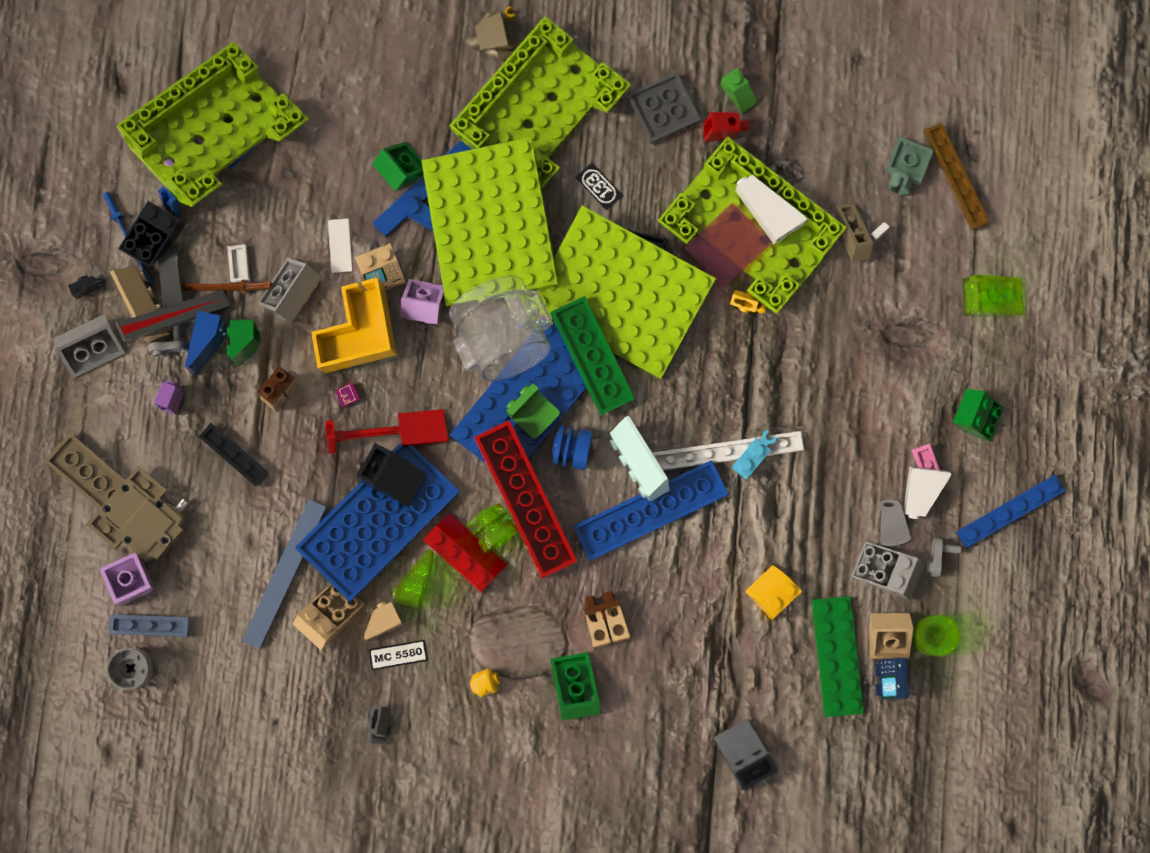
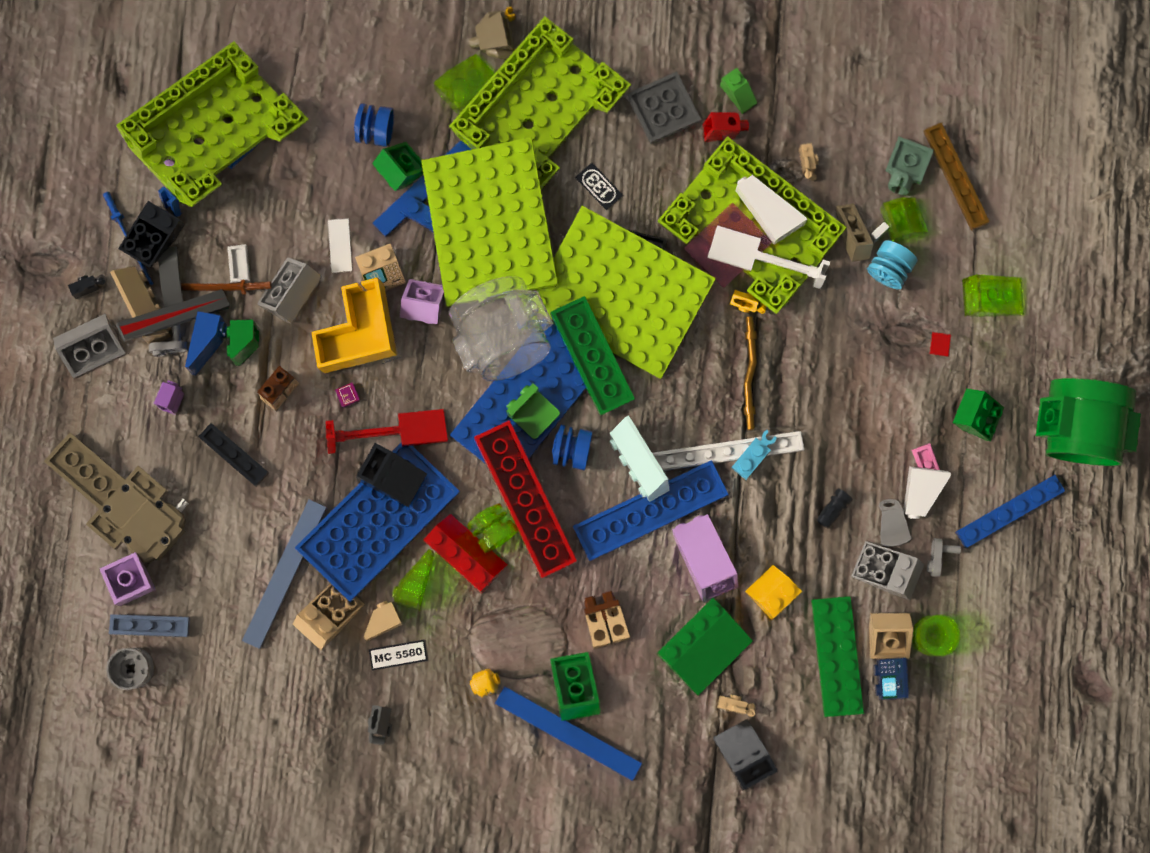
(376, 125): none -> blue wheel
(463, 82): none -> clear neon green slope
(568, 733): none -> blue tile
(704, 646): none -> green slope
(705, 557): none -> lavender slope
(735, 705): none -> tan piece
(742, 250): none -> white piece
(749, 409): none -> pearl gold bar
(809, 161): none -> tan piece
(834, 508): none -> black axle
(892, 264): none -> medium azure wheel
(903, 218): none -> clear neon green slope
(940, 344): none -> red sticker
(1089, 421): none -> green cylinder

